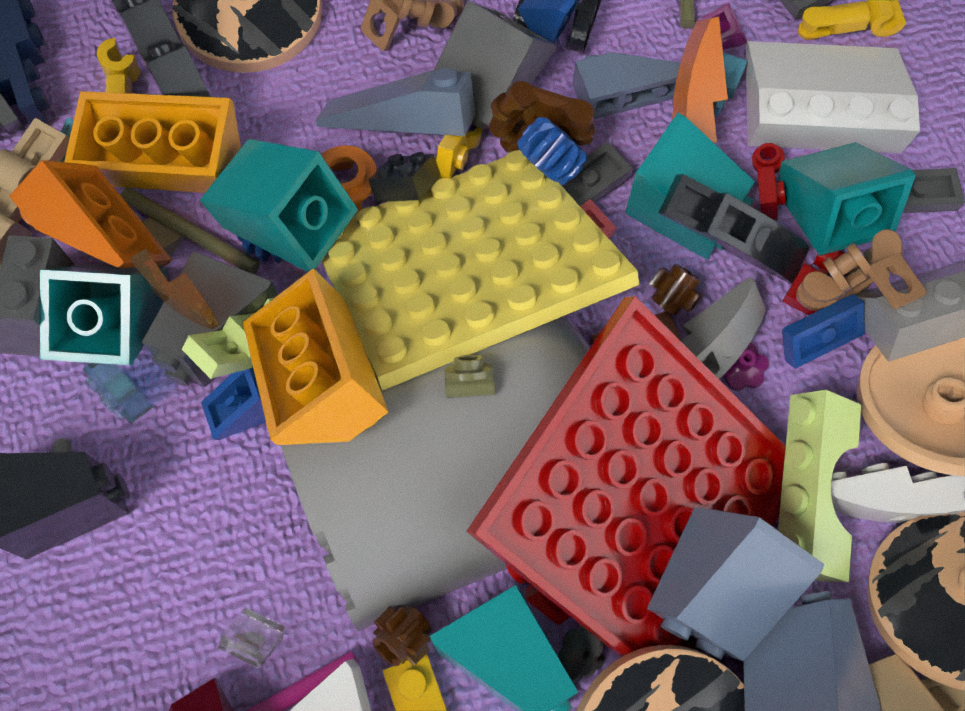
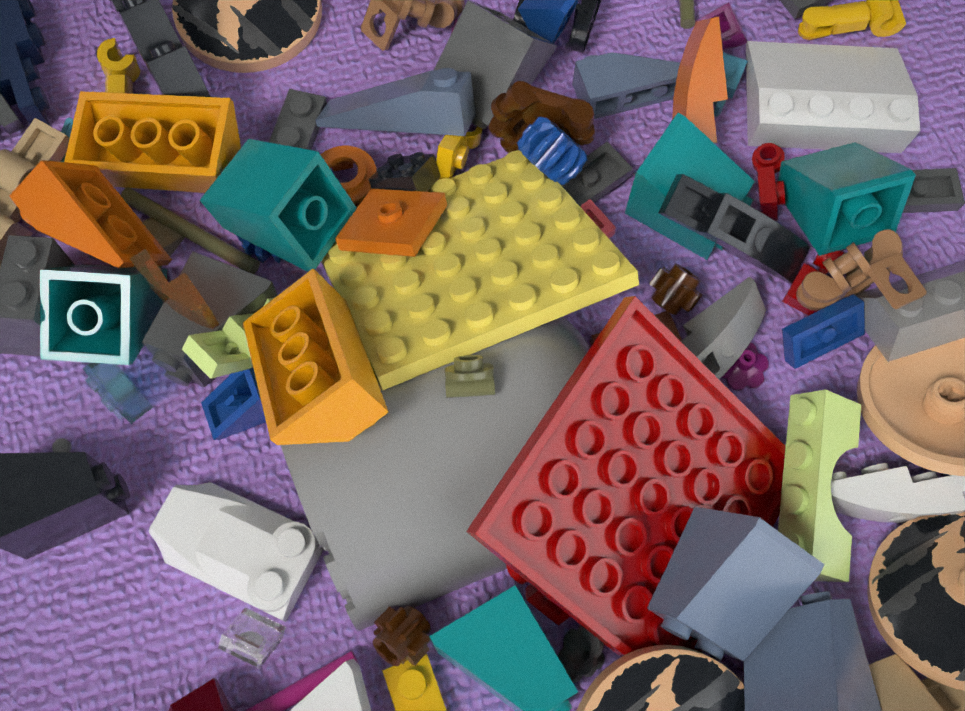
(236, 546): none -> white slope
(297, 119): none -> dark grey plate
(392, 222): none -> orange plate

